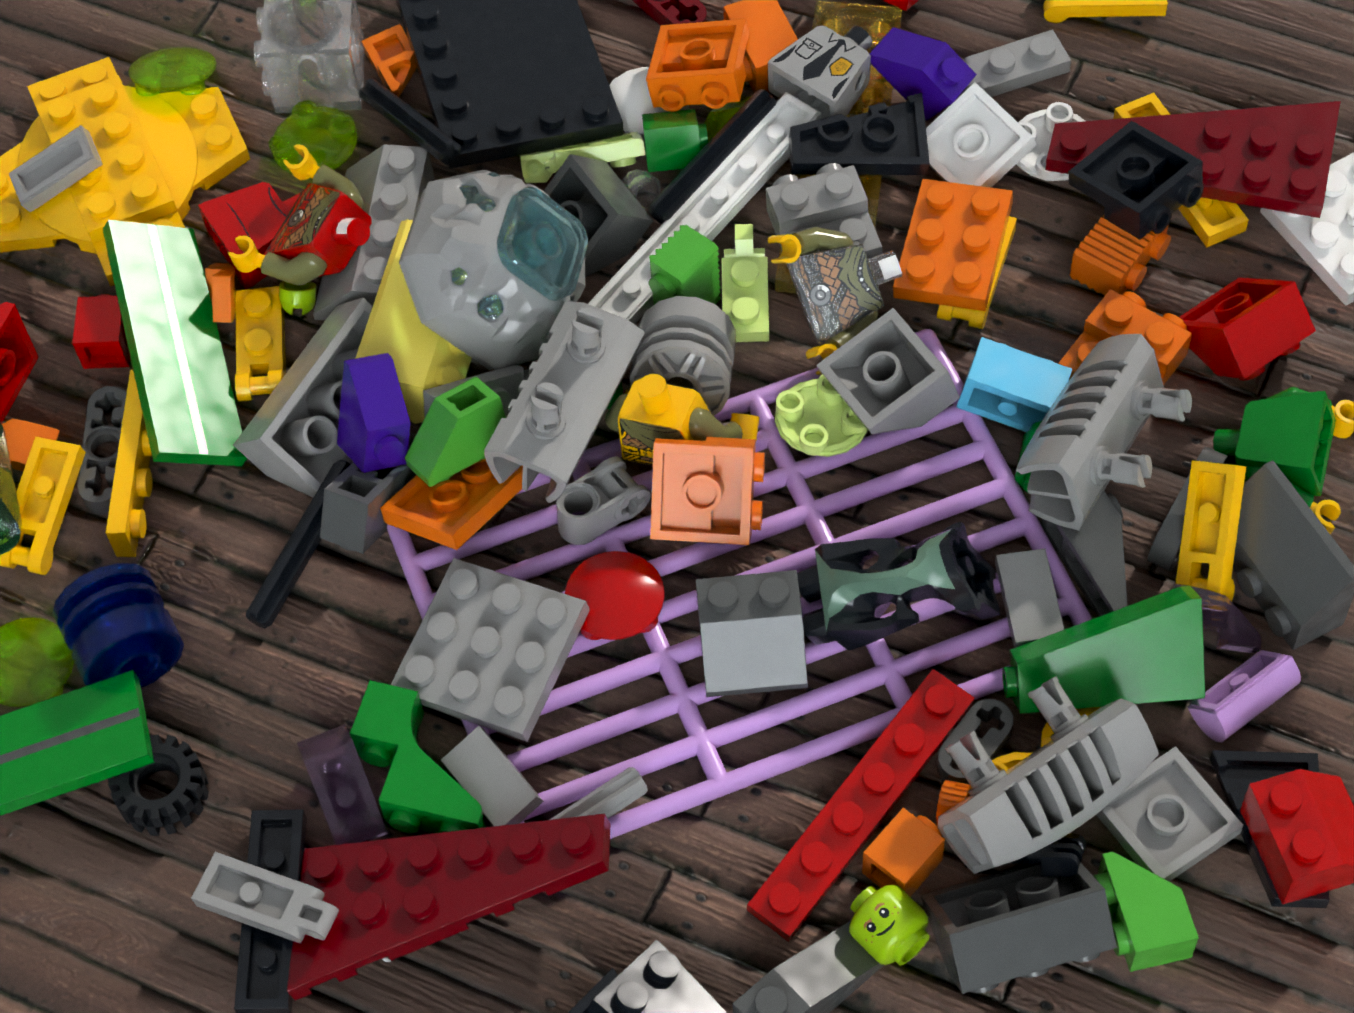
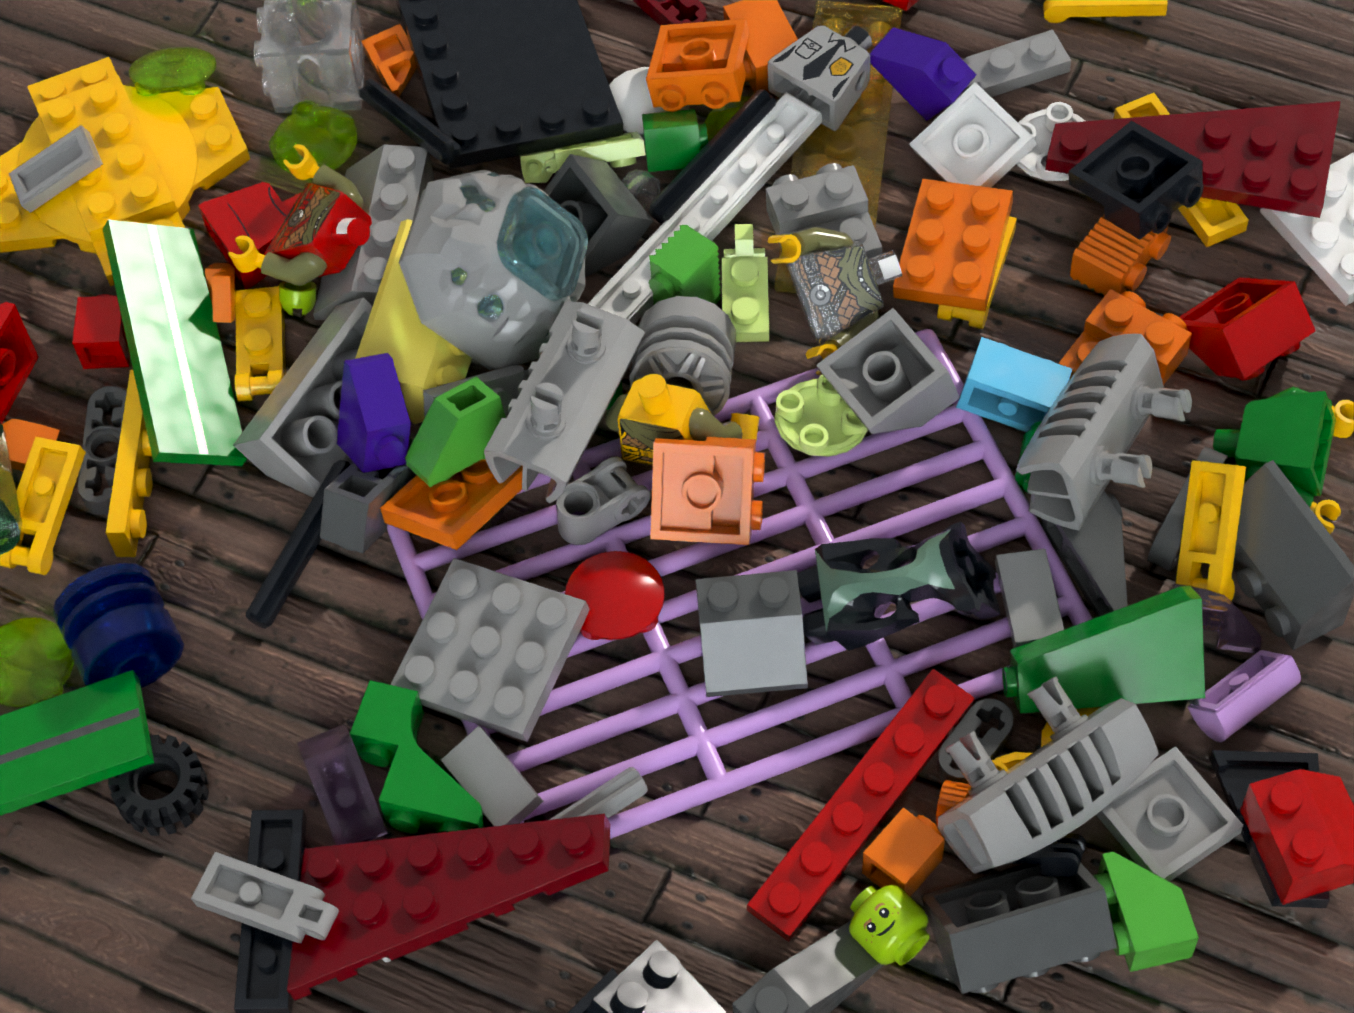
(875, 142): black wing -> none

